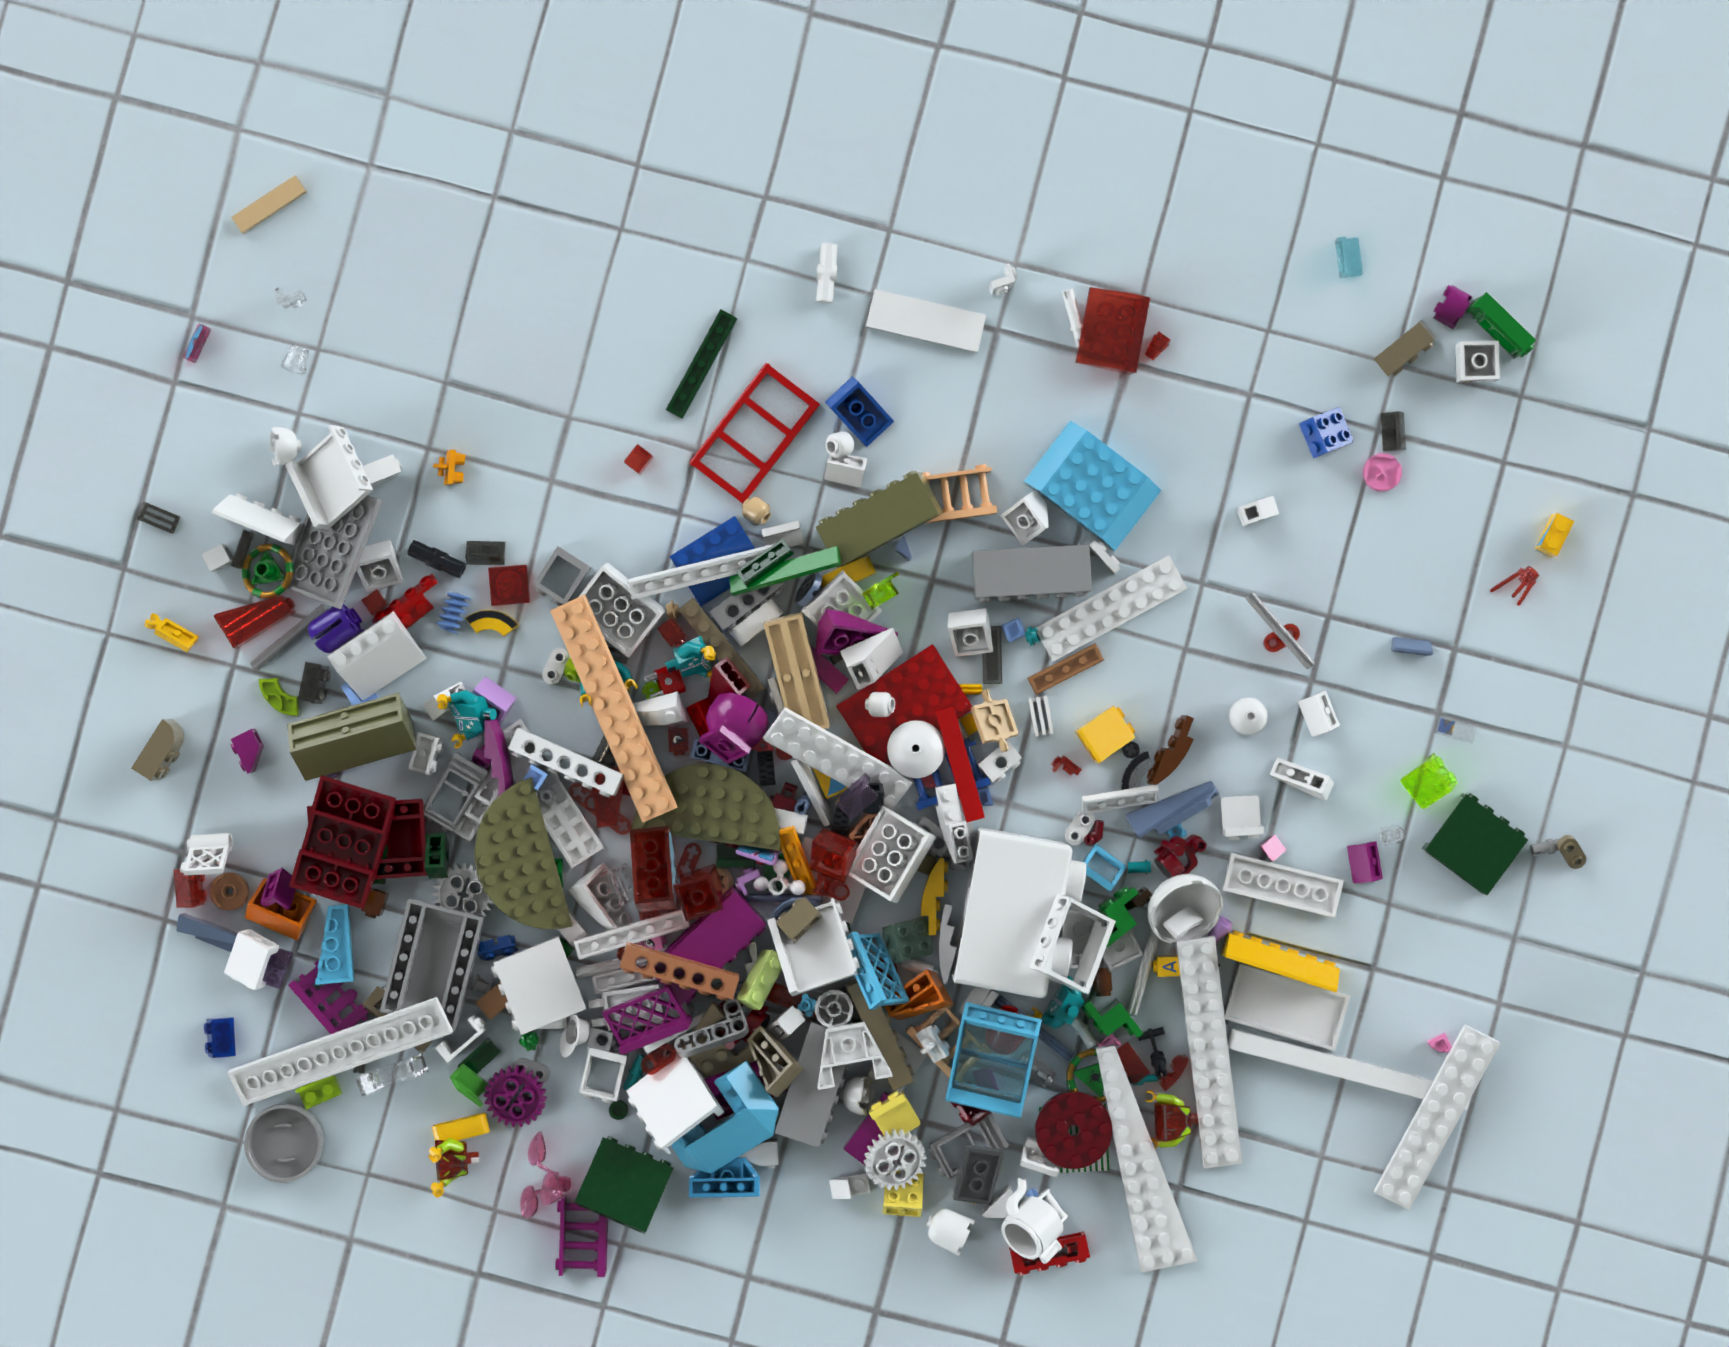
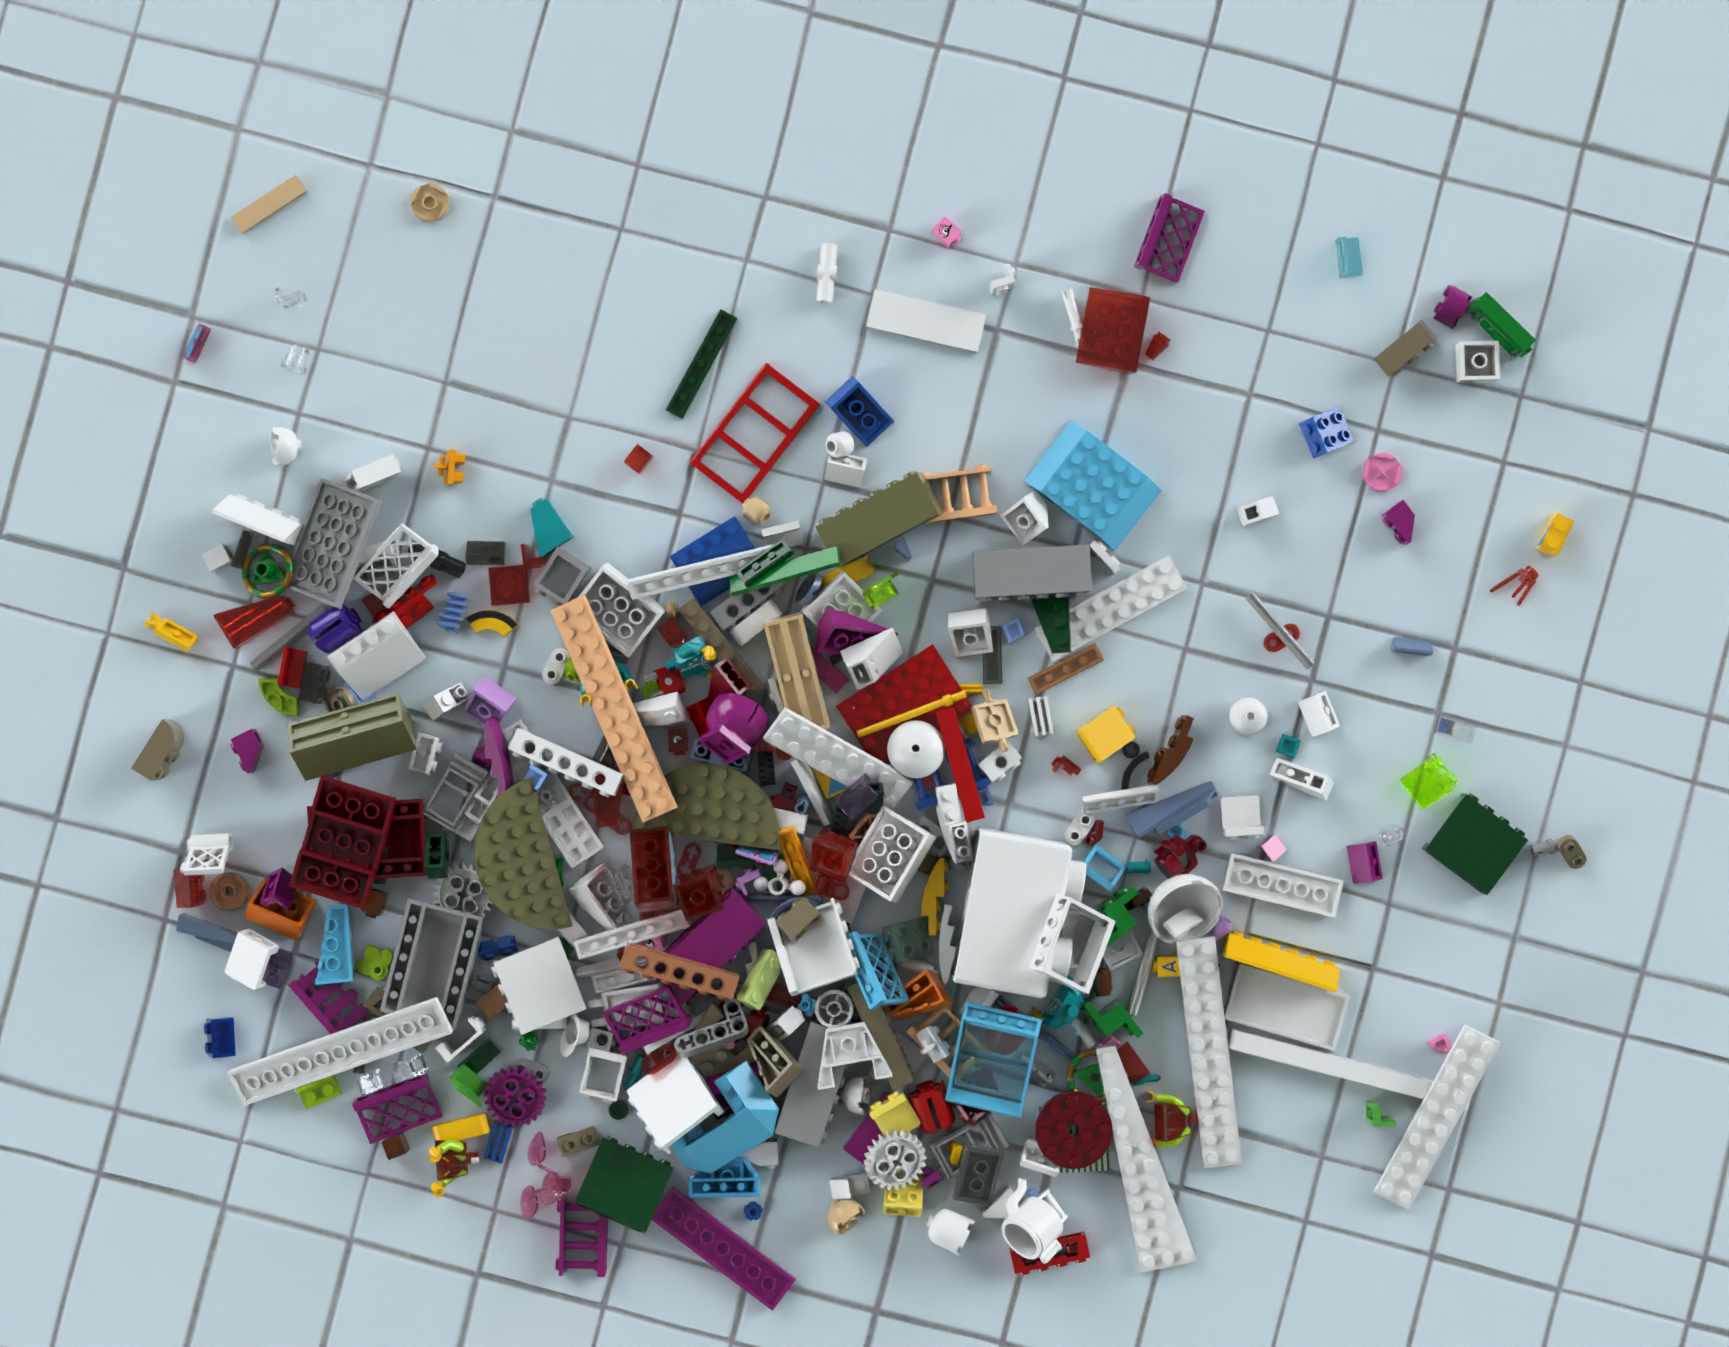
(143, 511): clear smoke tile -> none
(284, 1142): light grey brick -> none
(292, 667): none -> red panel
(330, 479): white panel -> none
(338, 698): none -> dark tan tile
(375, 959): none -> lime plate
(387, 1095): none -> magenta fence
(395, 1145): none -> reddish brown brick
(410, 573): none -> white fence
(430, 202): none -> tan tile
(469, 713): teal torso -> none
(493, 1157): none -> blue tile
(529, 562): none -> clear red panel
(548, 527): none -> teal slope
(577, 1141): none -> dark tan plate
(722, 1248): none -> magenta plate
(753, 1206): none -> blue plate
(844, 1215): none -> tan cylinder
(880, 704): white head -> none
(920, 1104): none -> red cylinder
(932, 1178): none -> magenta tile
(947, 232): none -> bright pink brick
(947, 700): none -> yellow bar
(955, 1151): none -> yellow tile
(1032, 636): teal plate -> none
(1055, 622): none -> dark green wing
(1156, 228): none -> magenta fence
(1157, 1057): black pin -> none
(1178, 1066): clear red slope -> none
(1288, 745): none -> teal tile
(1374, 1117): none -> bright green panel
(1393, 431): clear smoke slope -> none
(1401, 521): none -> magenta slope

